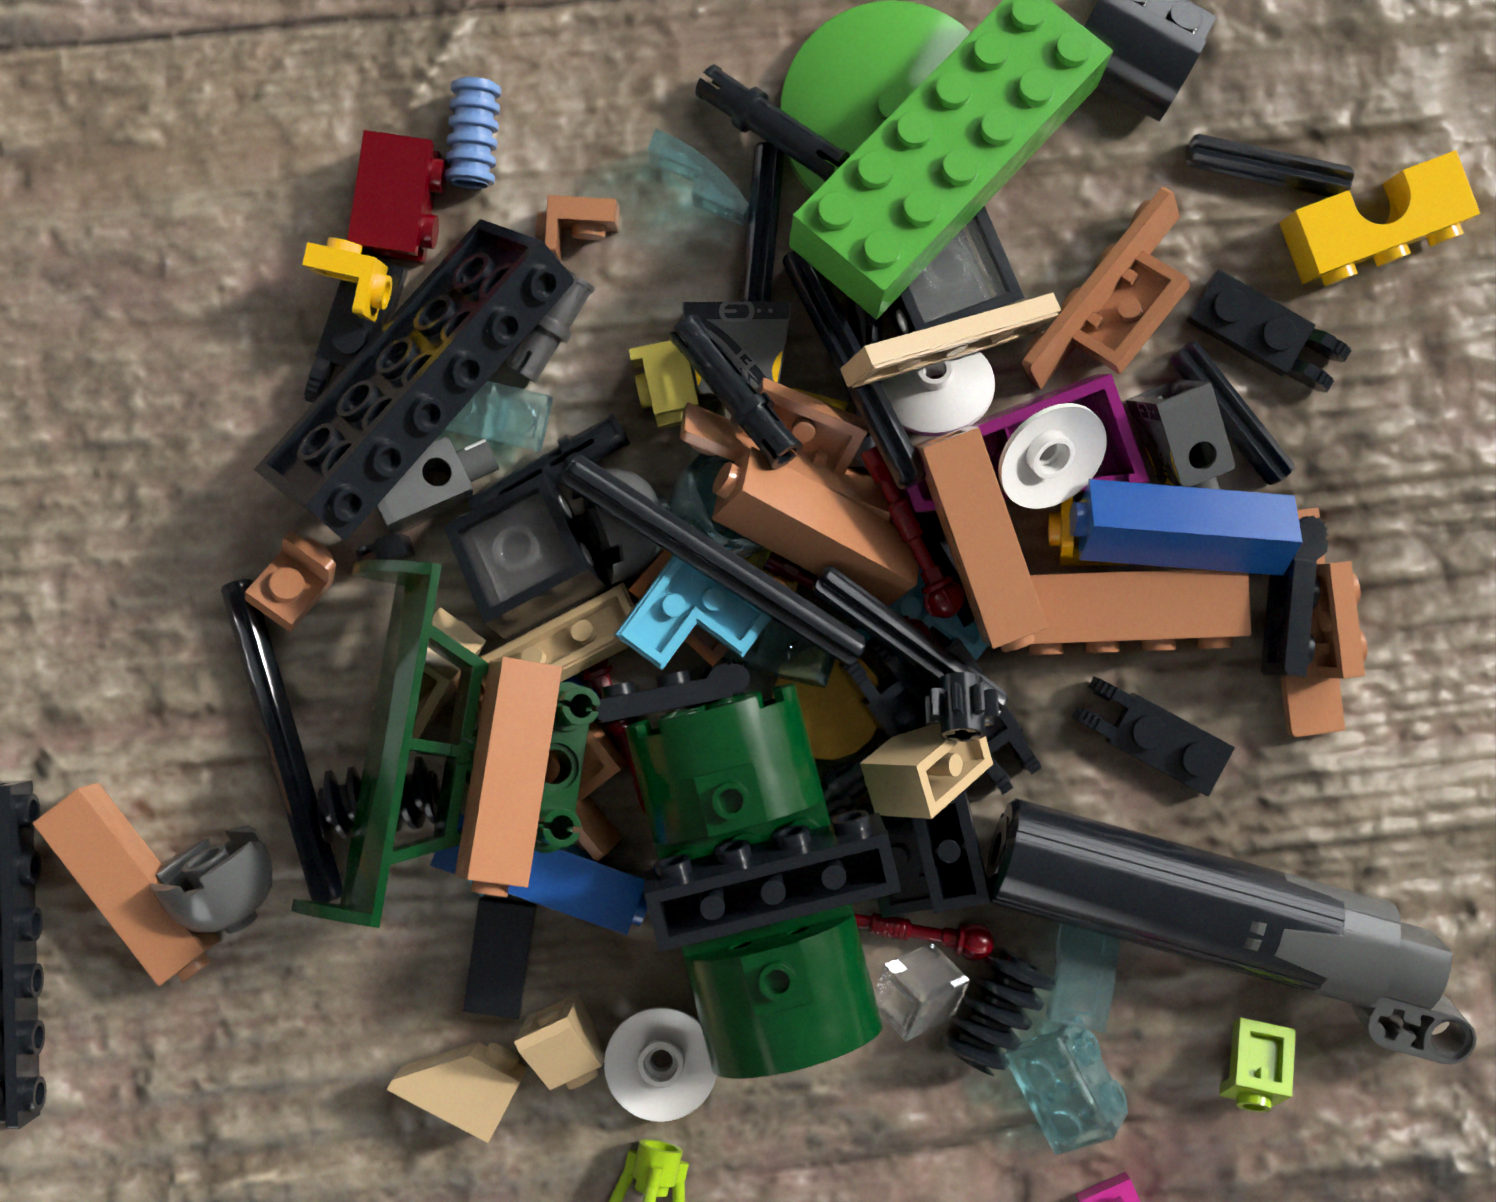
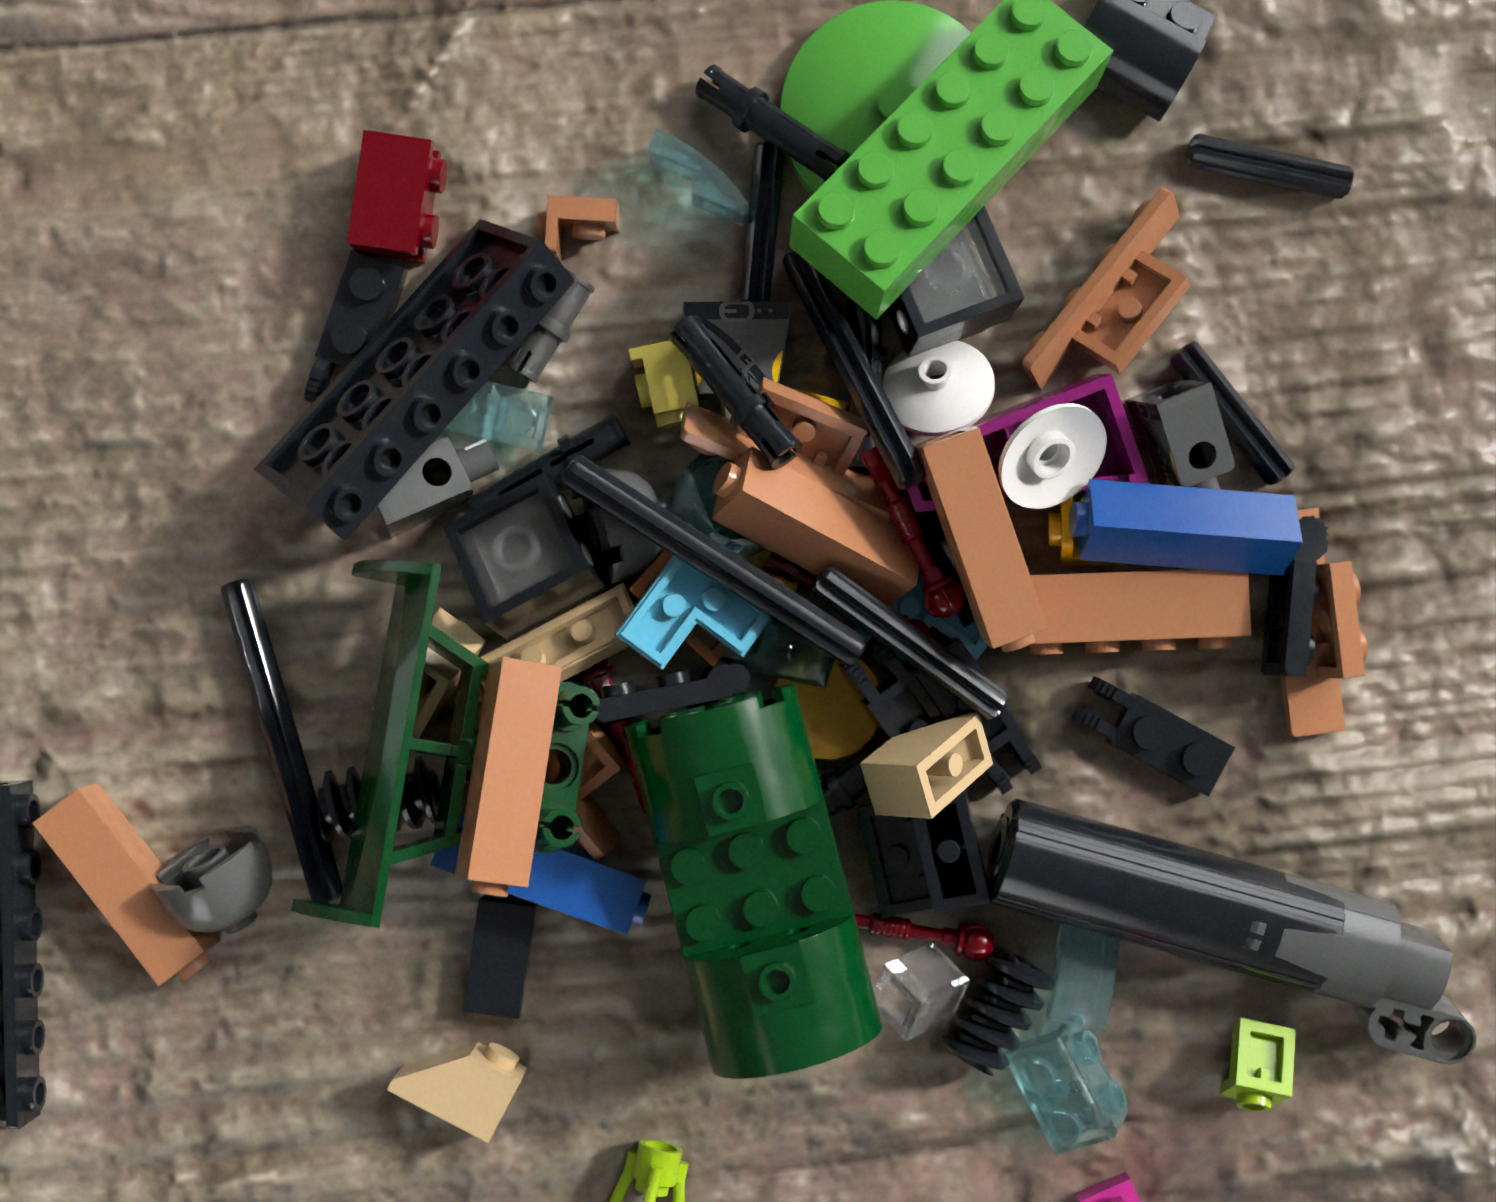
(293, 581): nougat bracket -> none
(344, 261): yellow bracket -> none
(389, 547): black tile -> none
(472, 132): medium blue piece -> none
(561, 1043): tan slope -> none
(651, 1090): white dish -> none
(770, 879): black brick -> none
(949, 340): tan tile -> none
(962, 706): black gear -> none
(1264, 330): black hinge -> none
(1423, 201): yellow arch -> none

